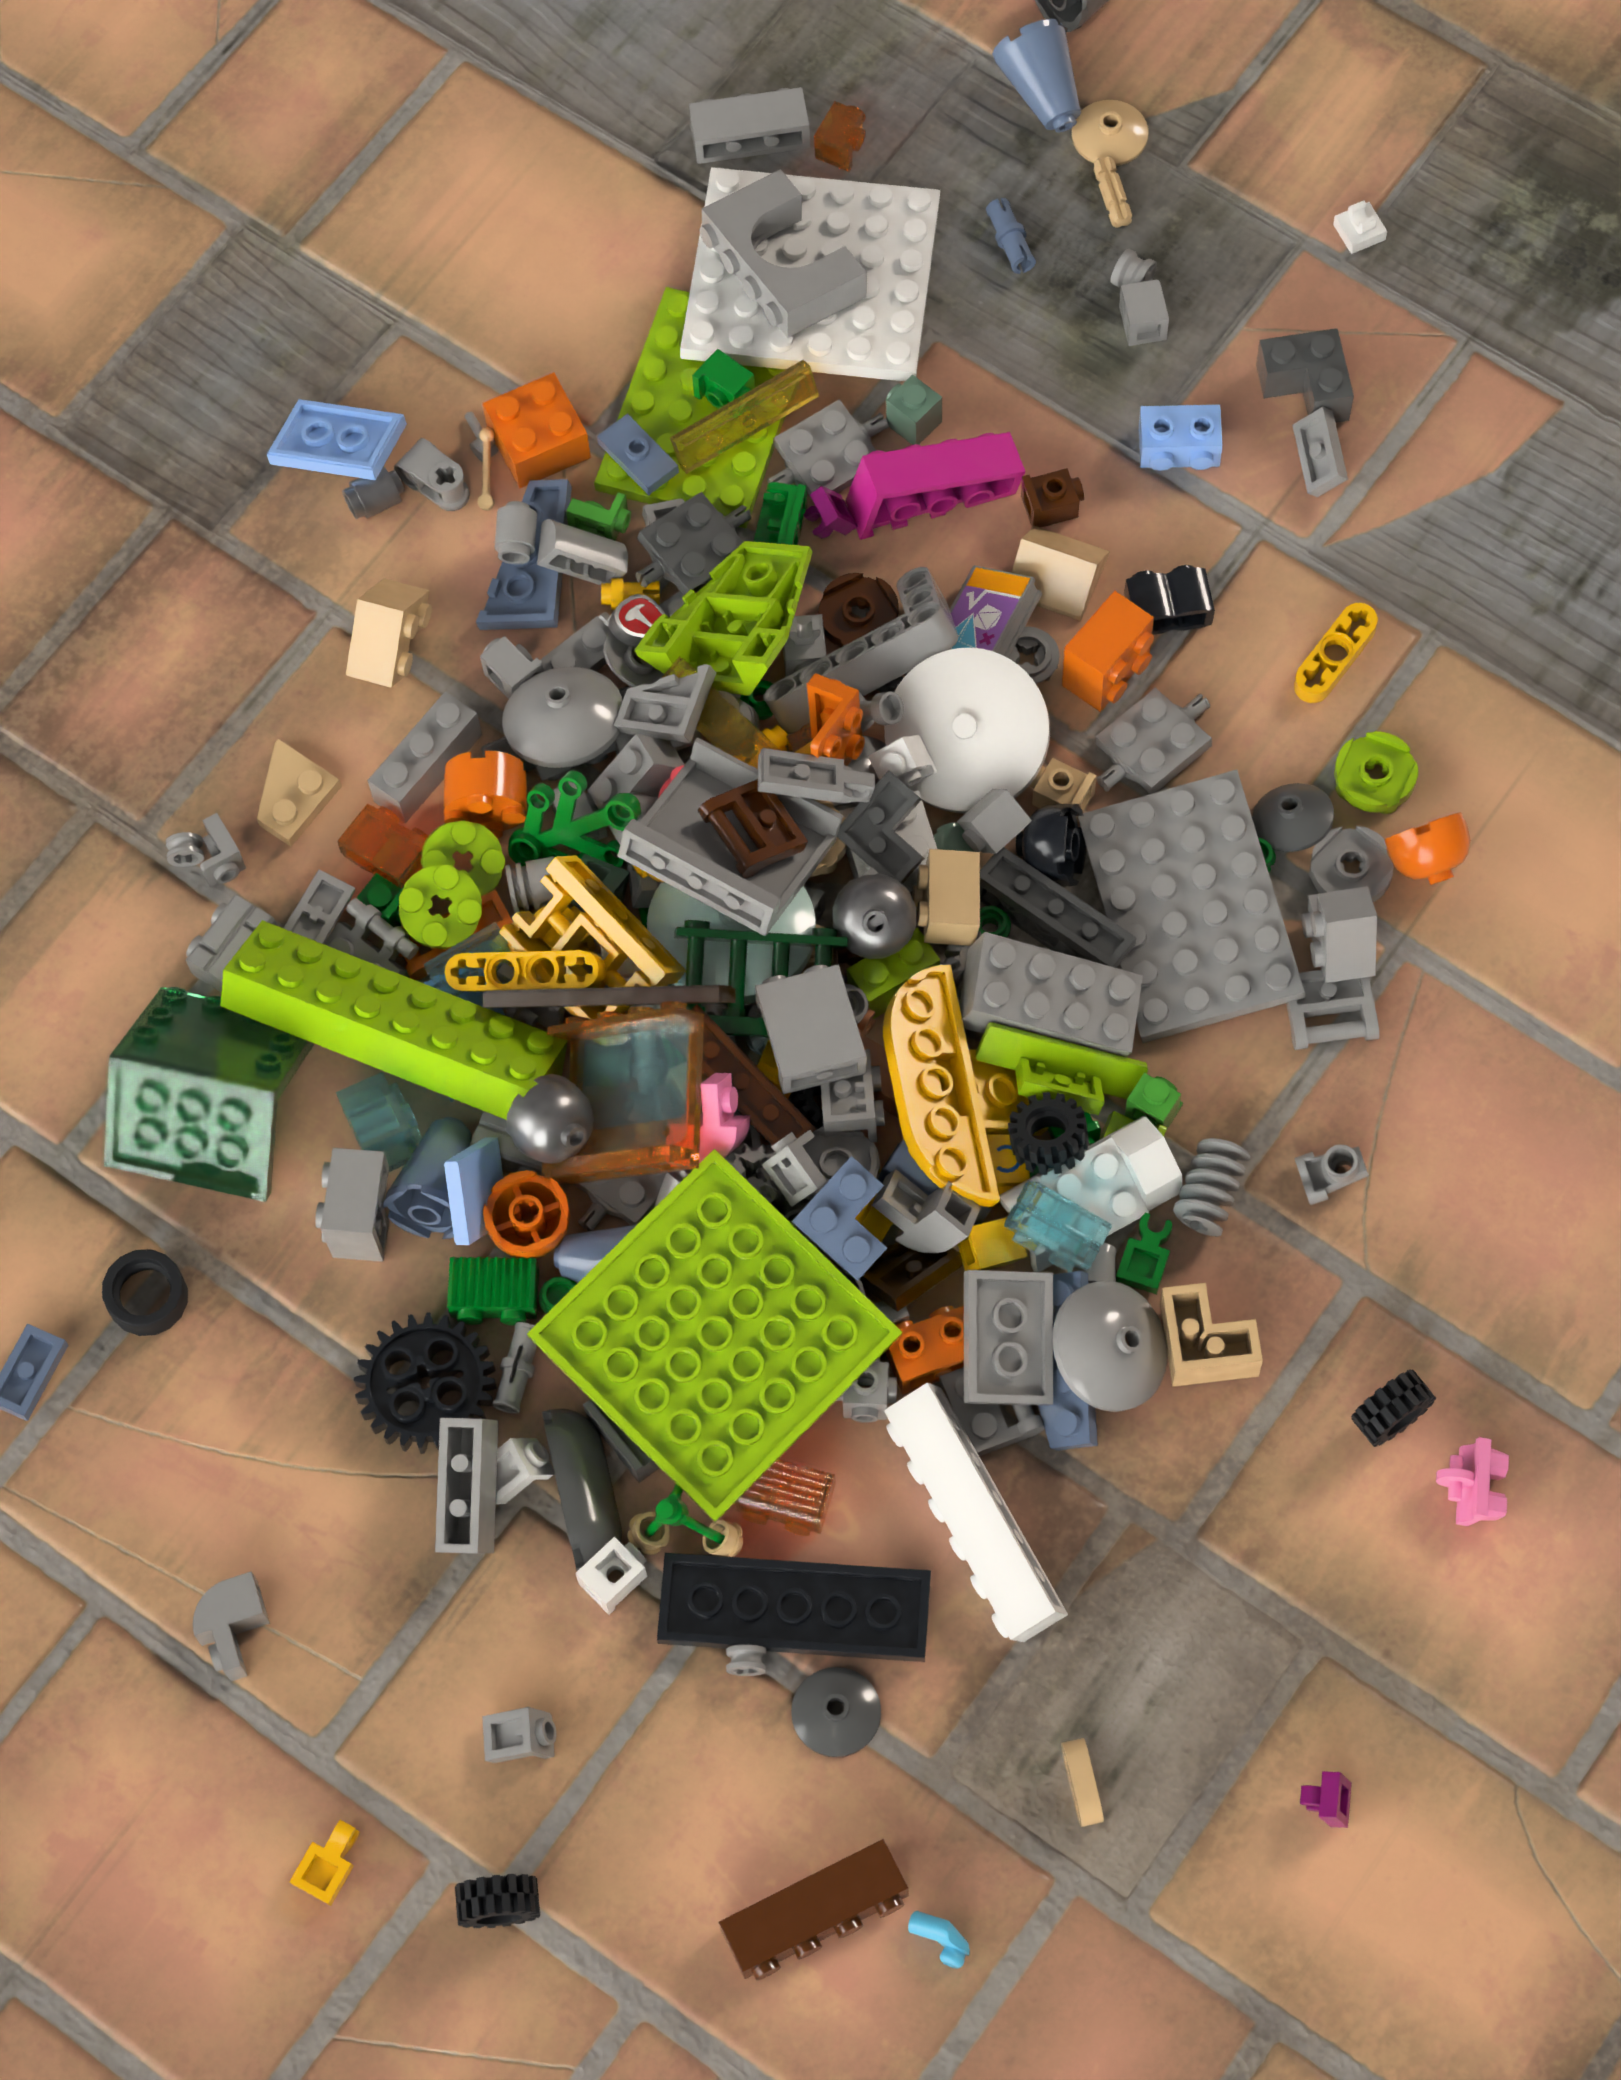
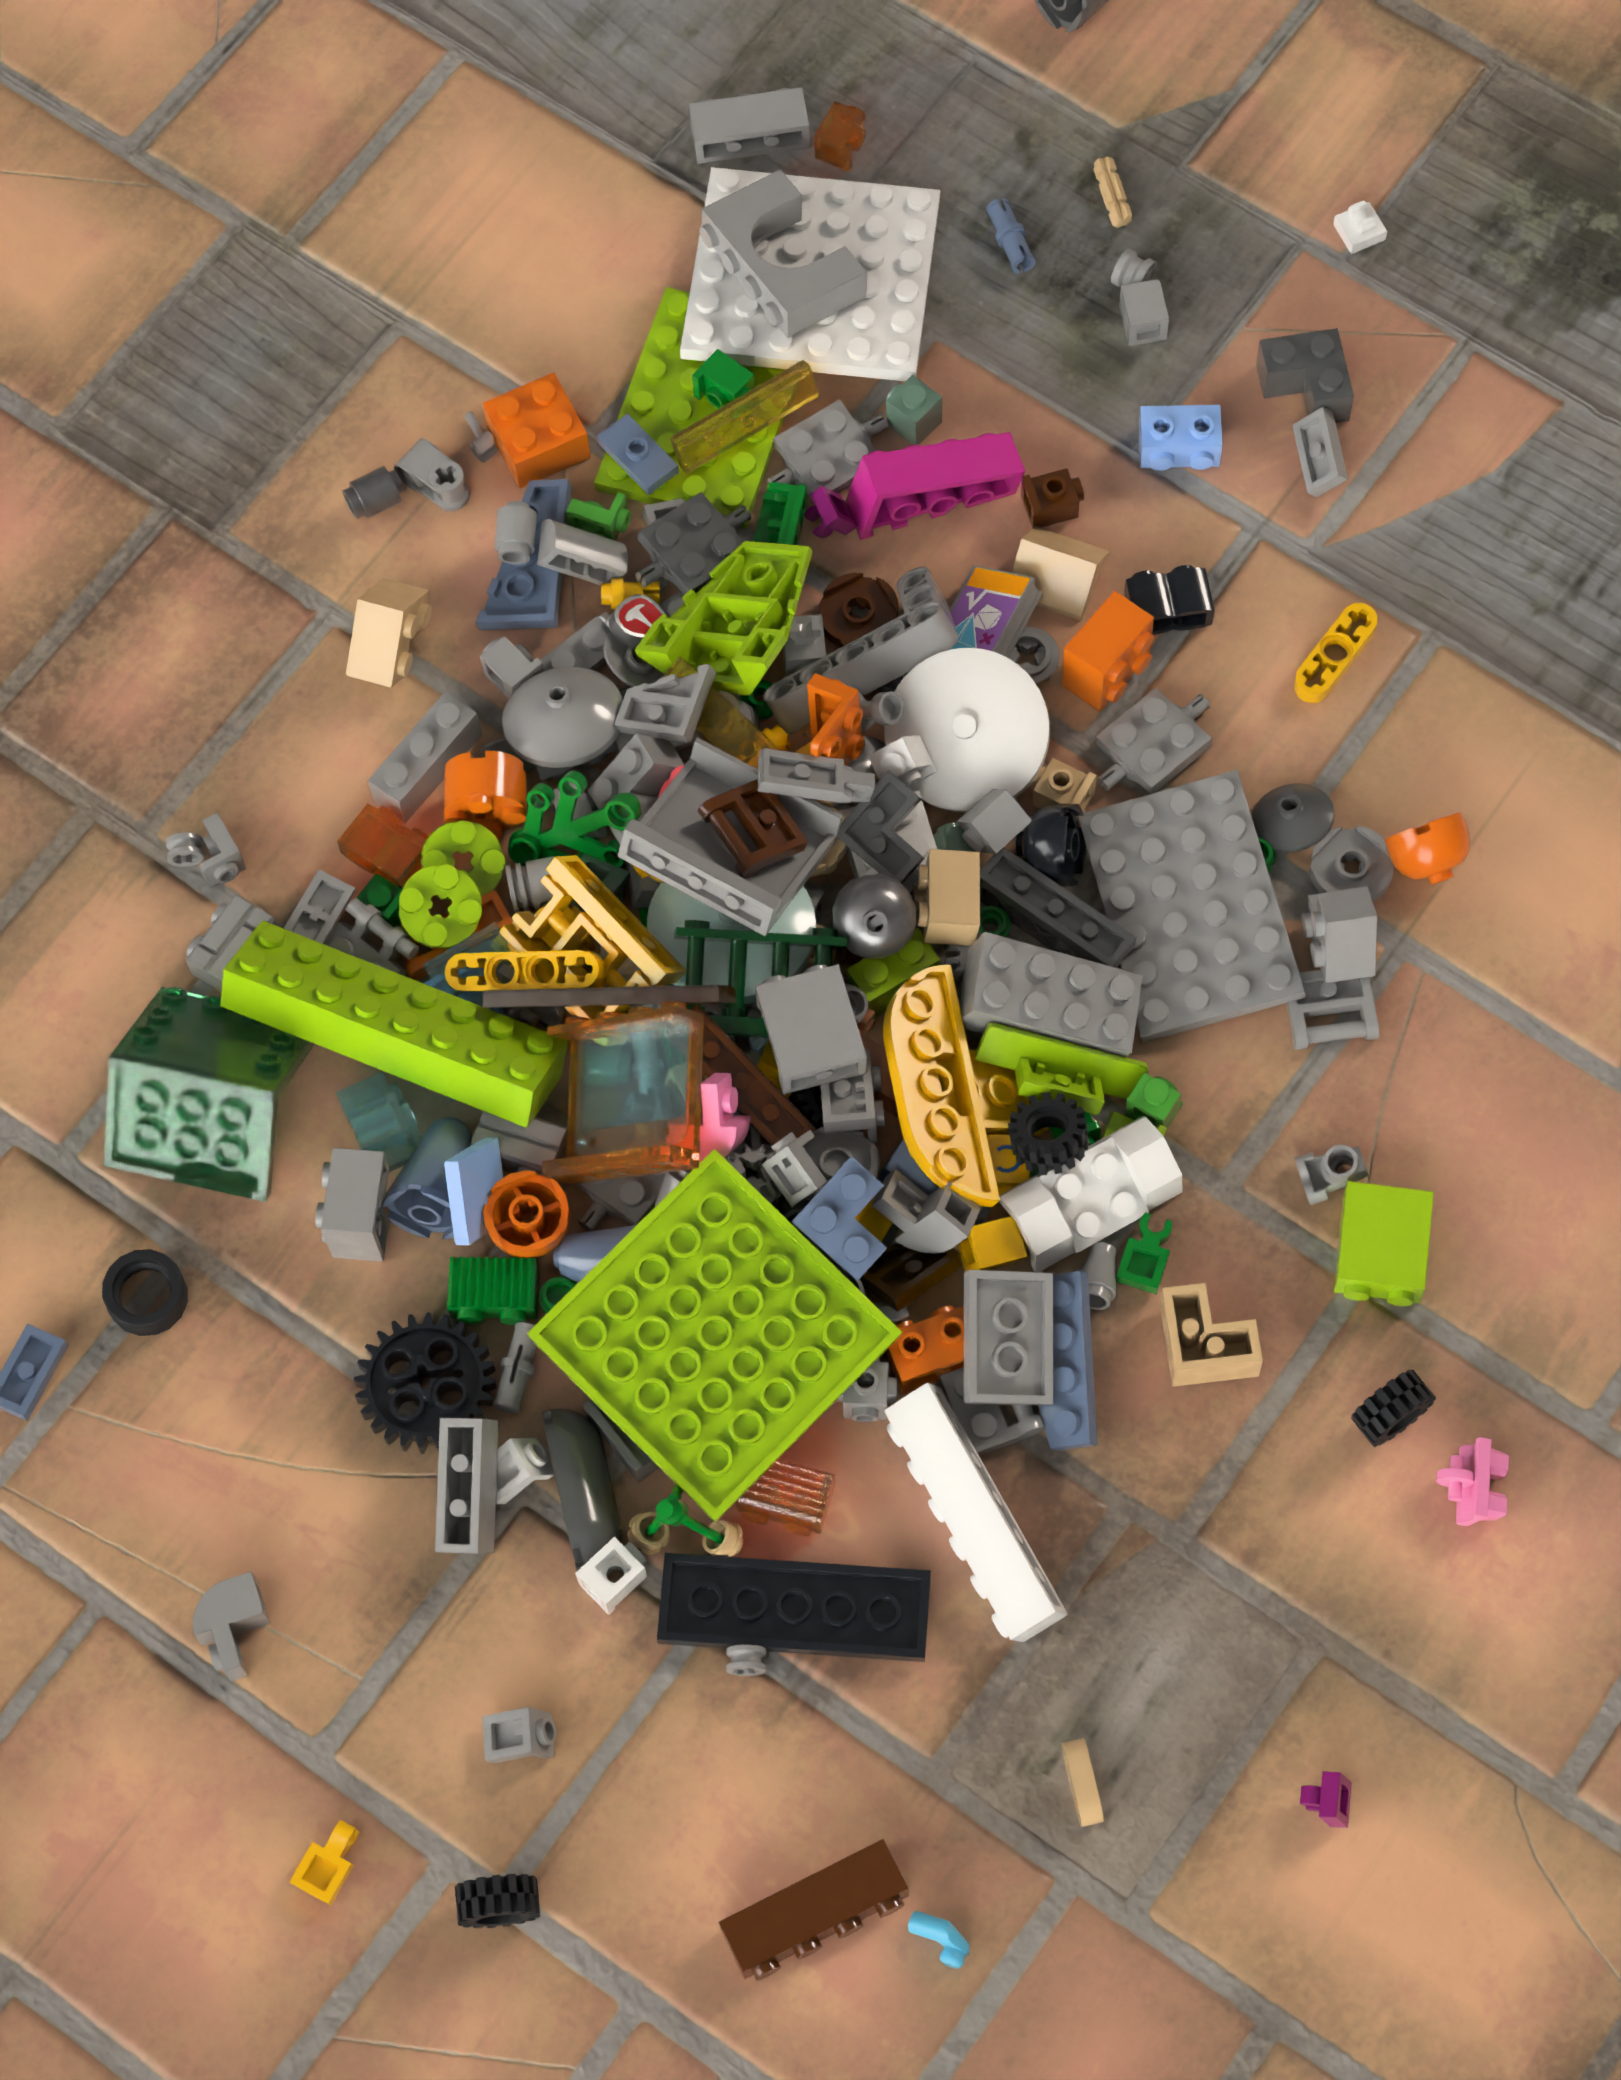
(293, 793): tan wing -> none
(336, 439): light blue tile -> none
(486, 501): tan hinge -> none
(550, 1120): flat silver cylinder -> none
(841, 1733): dark grey dish -> none
(1042, 72): sand blue cone -> none
(1056, 1226): clear light blue brick -> none
(1093, 1347): light grey dish -> none
(1120, 142): tan dish -> none
(1207, 1185): light grey piece -> none
(1372, 794): lime plate -> none
(1383, 1243): none -> lime brick

